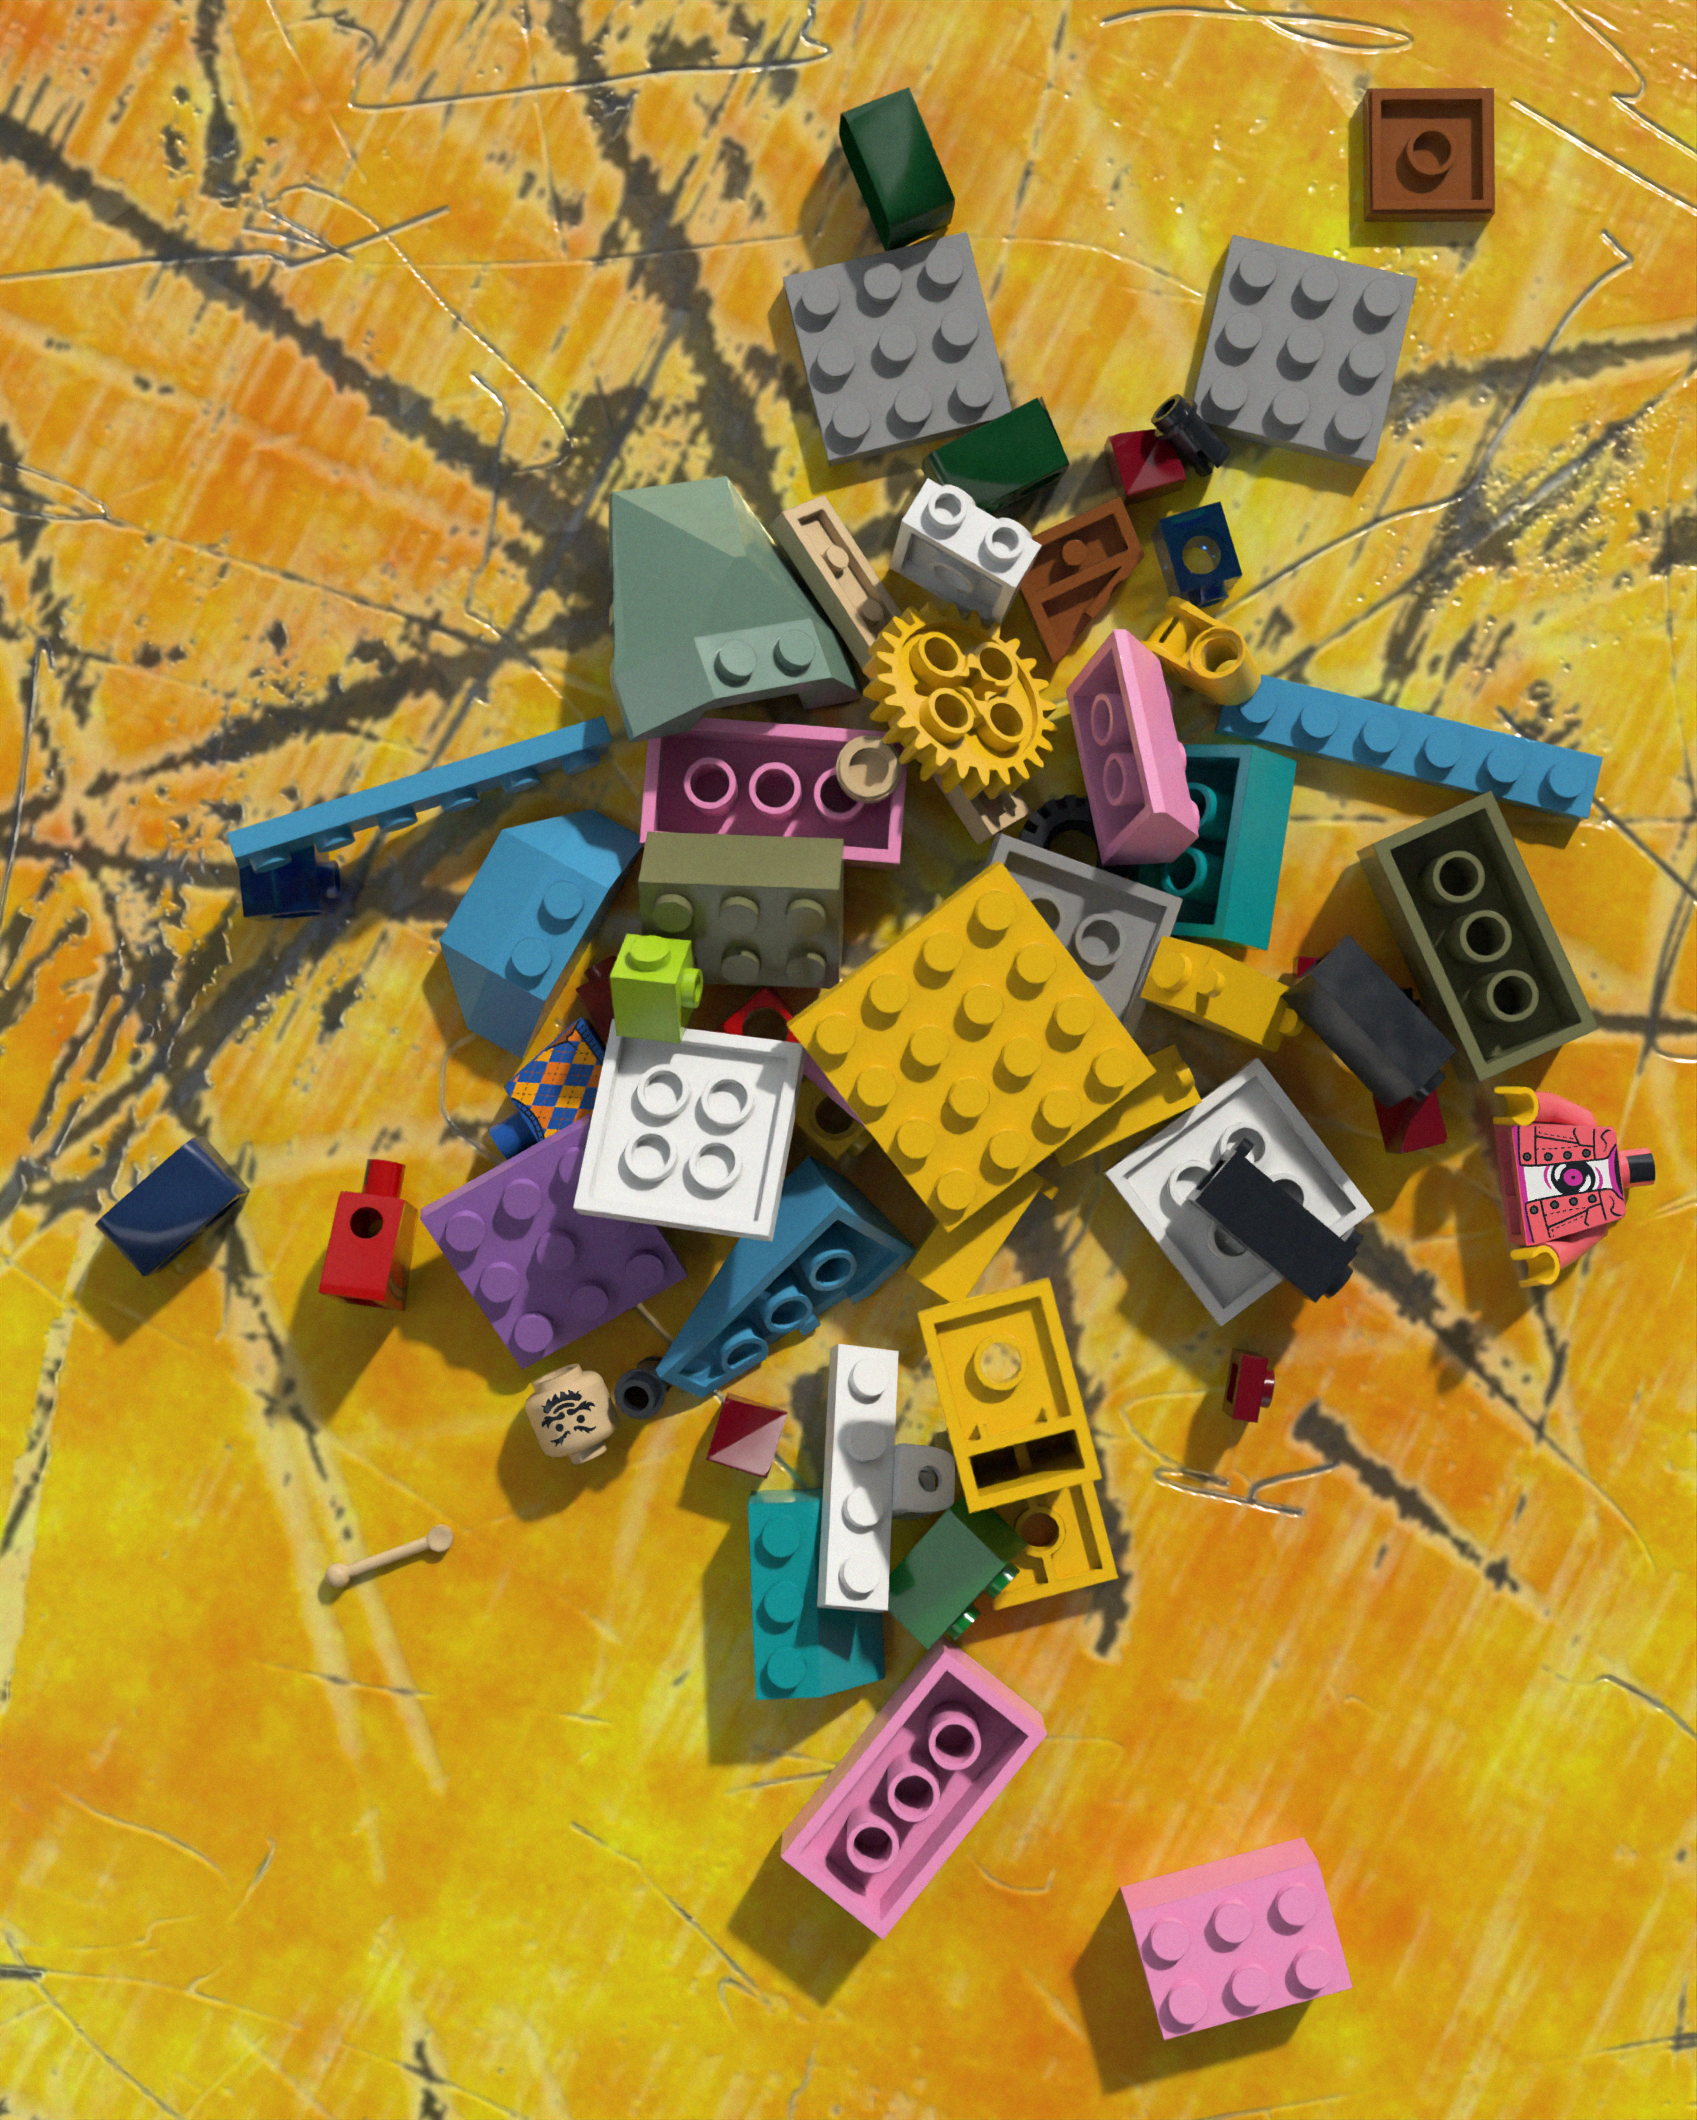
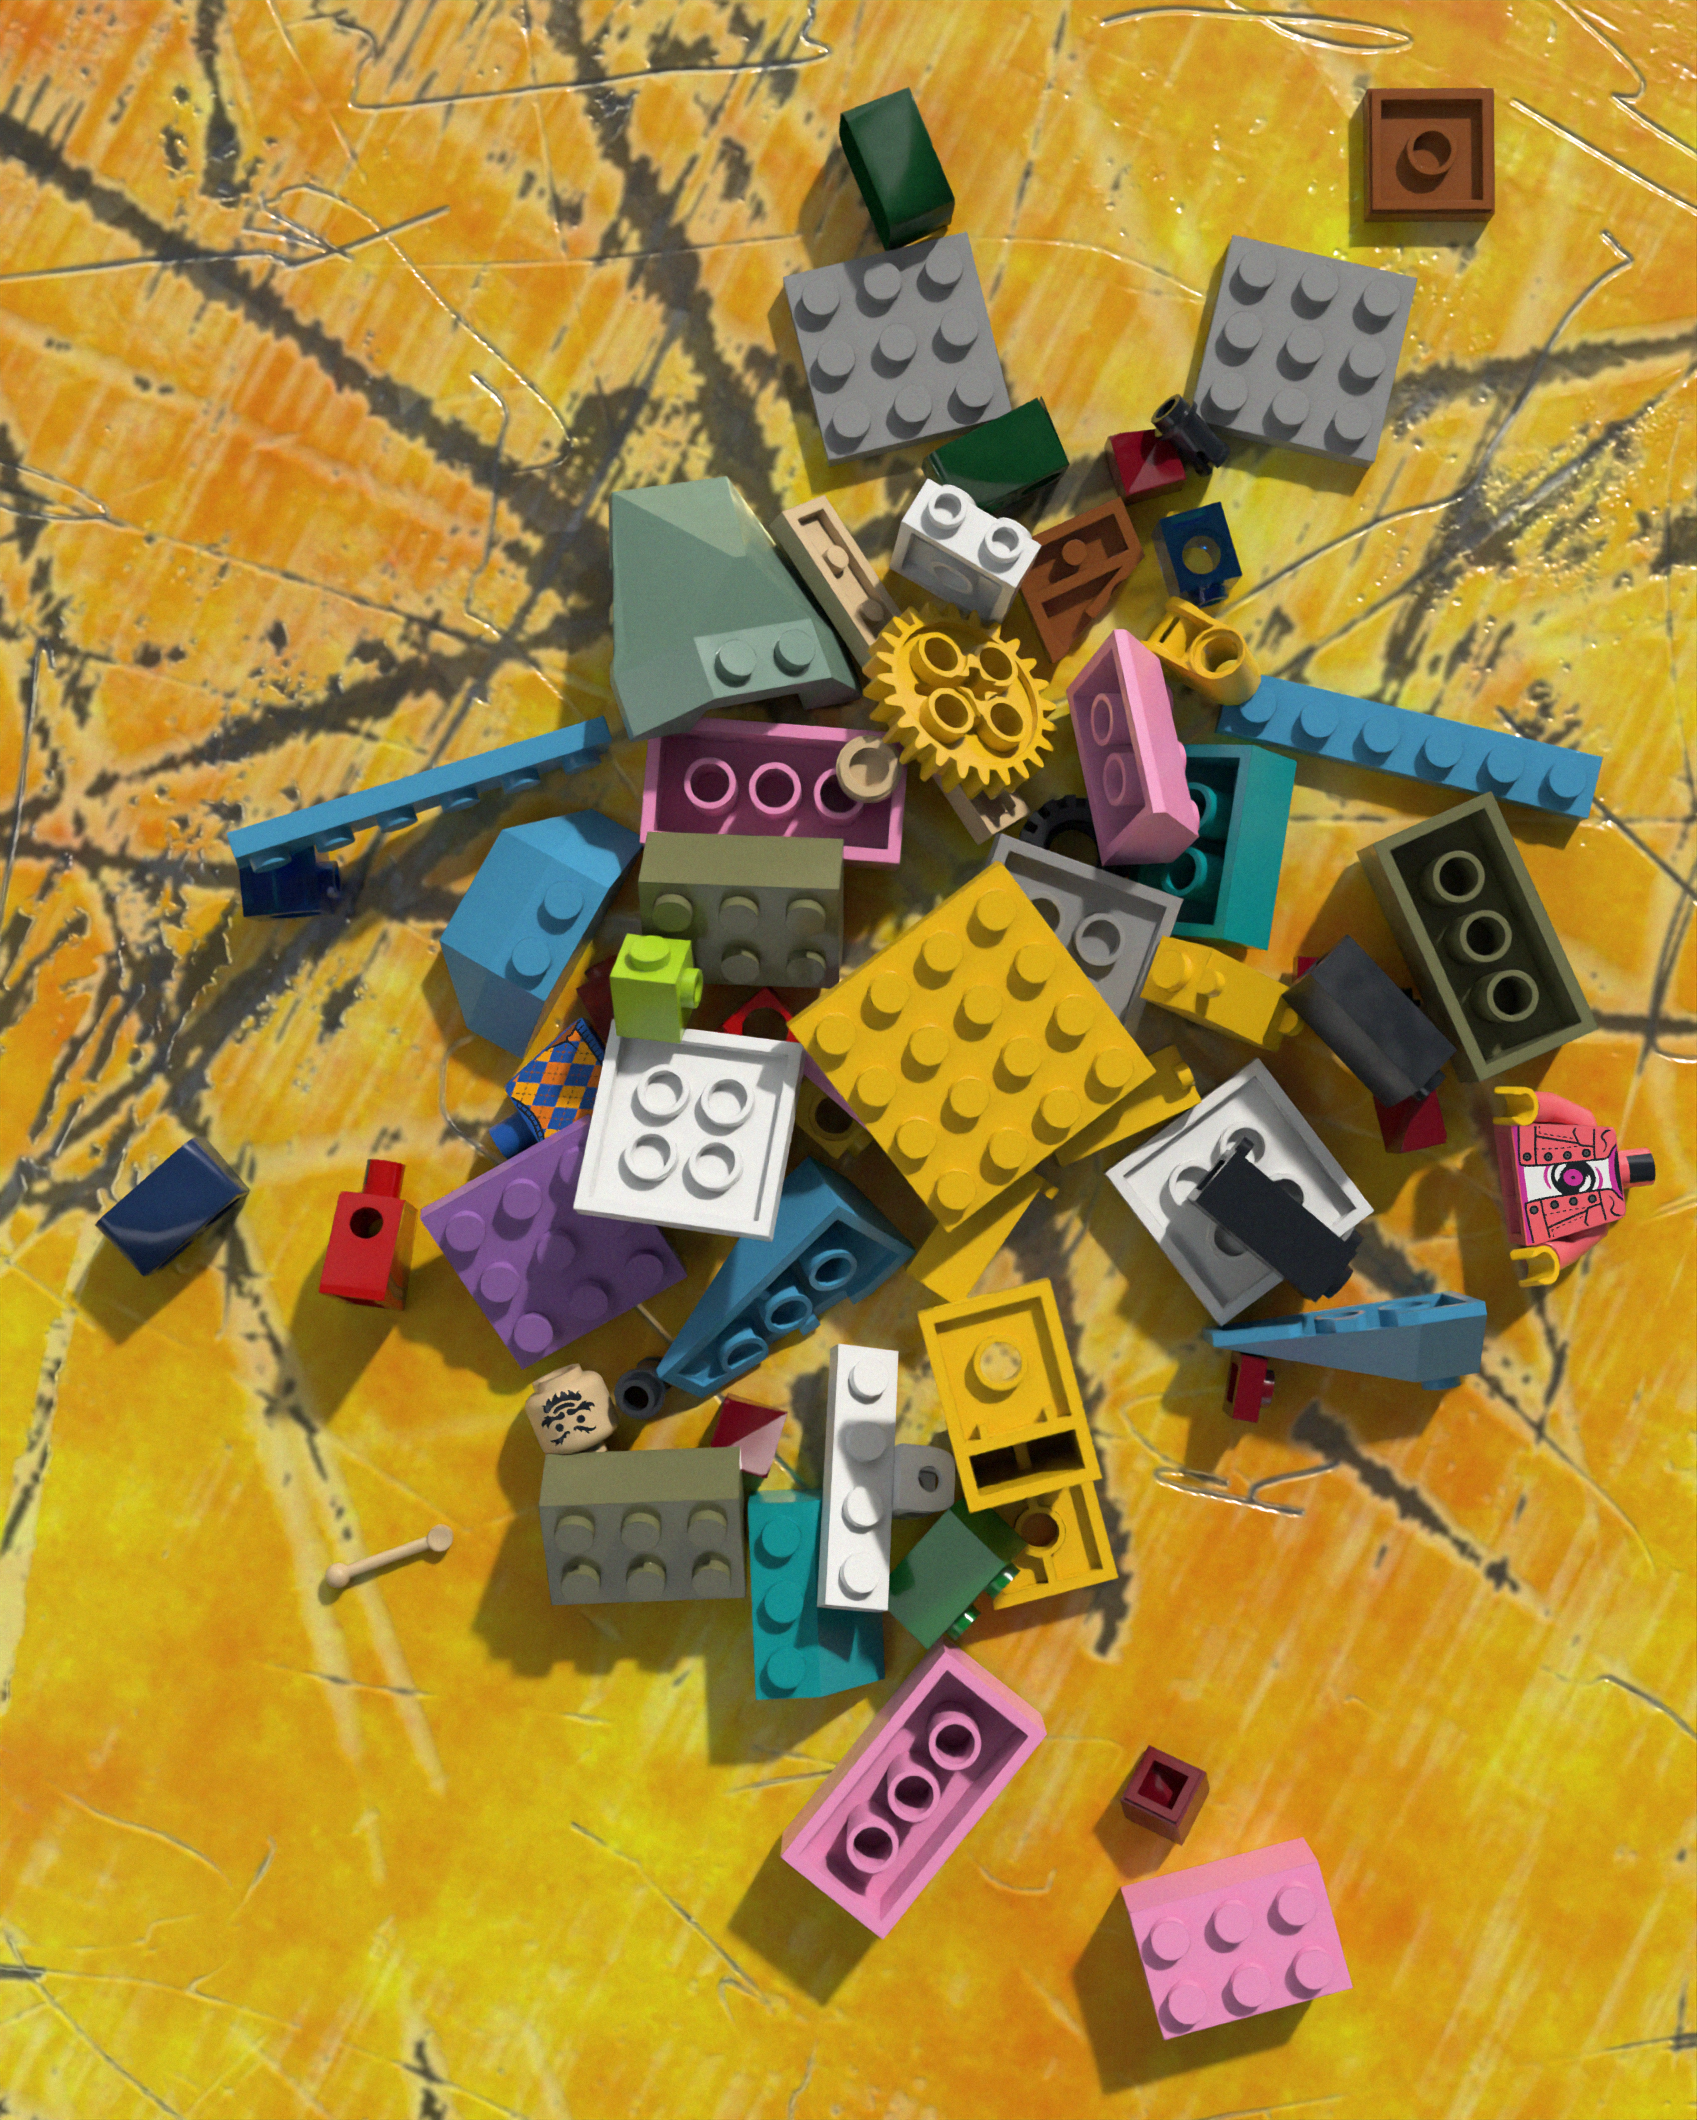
(644, 1525): none -> olive brick
(1165, 1795): none -> dark red slope
(1405, 1338): none -> dark azure wedge

